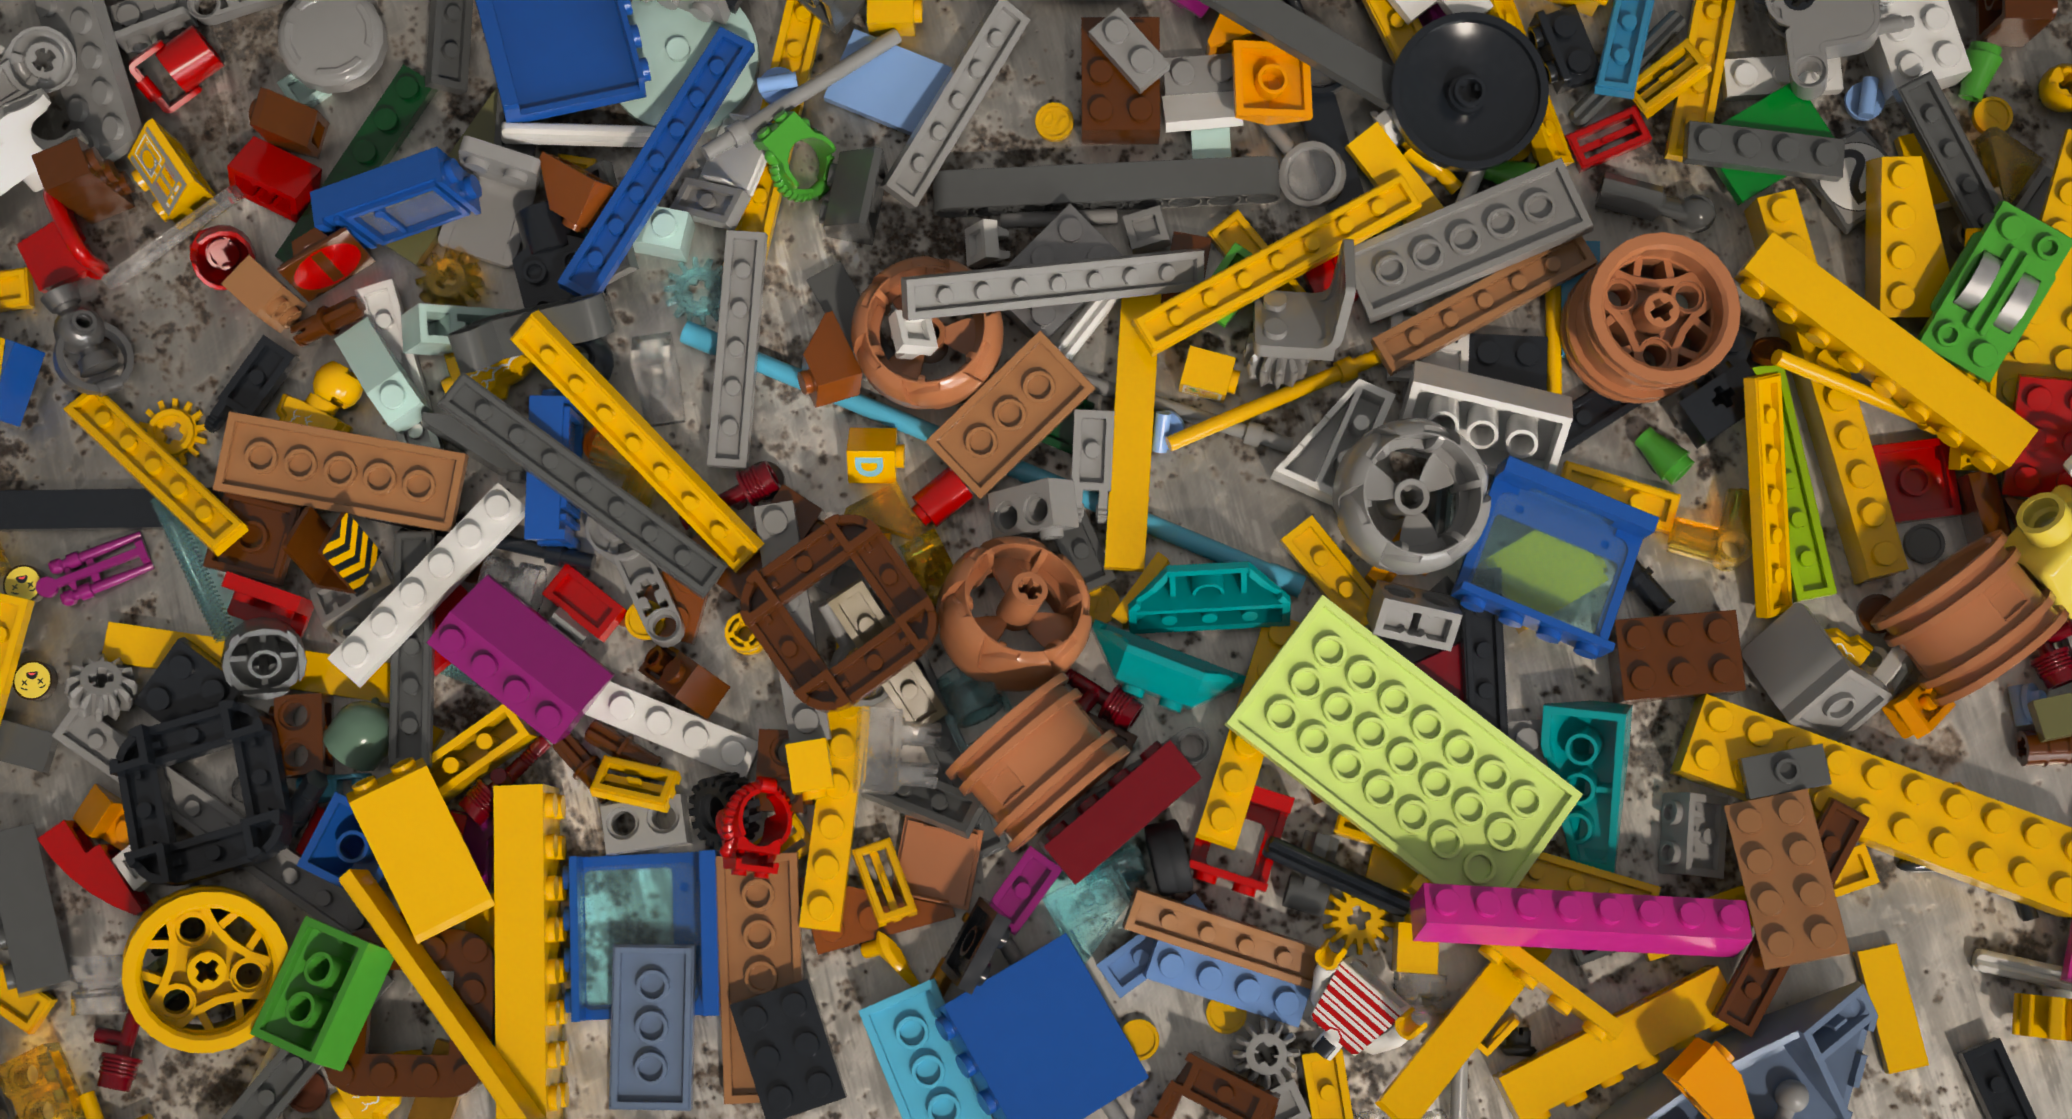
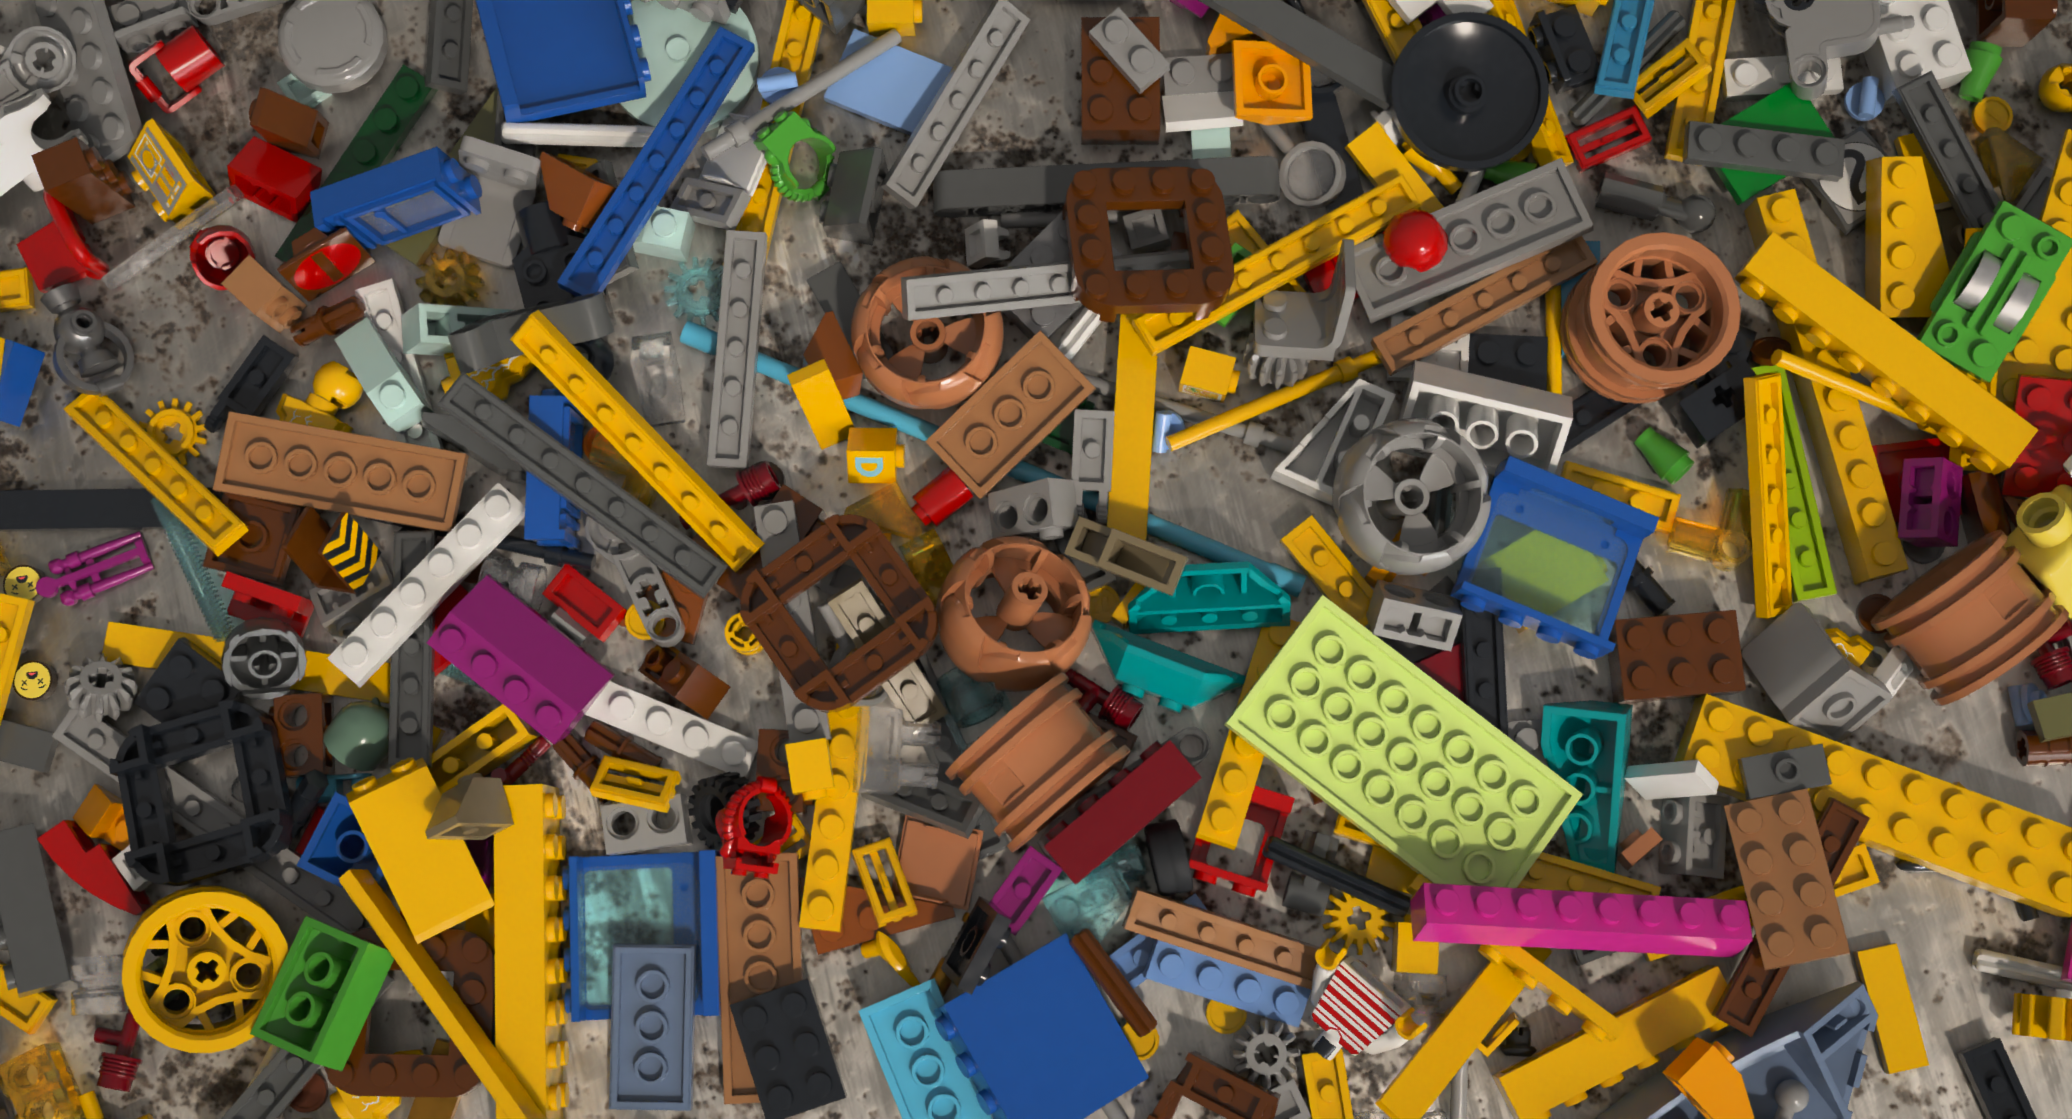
(471, 810): none -> dark tan slope
(821, 403): none -> yellow tile
(912, 336): white tile -> none
(1054, 122): yellow piece -> none
(1113, 982): none -> reddish brown axle
(1126, 556): none -> dark tan slope
(1148, 291): none -> reddish brown plate
(1415, 240): none -> red hair
(1637, 846): none -> nougat plate
(1671, 780): none -> white tile
(1914, 712): light orange slope -> none
(1930, 502): none -> magenta brick

